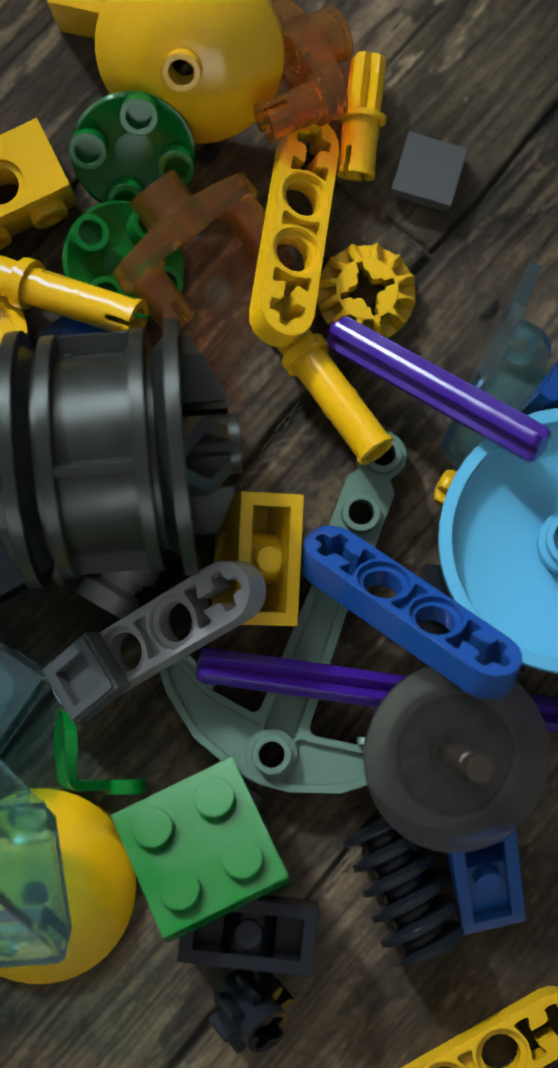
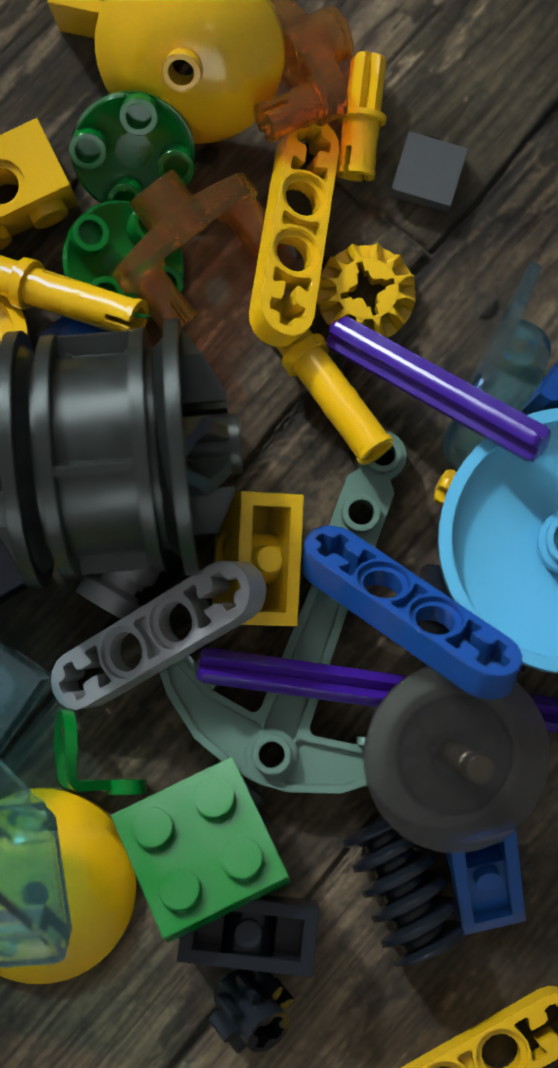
(86, 677): dark grey tile -> none

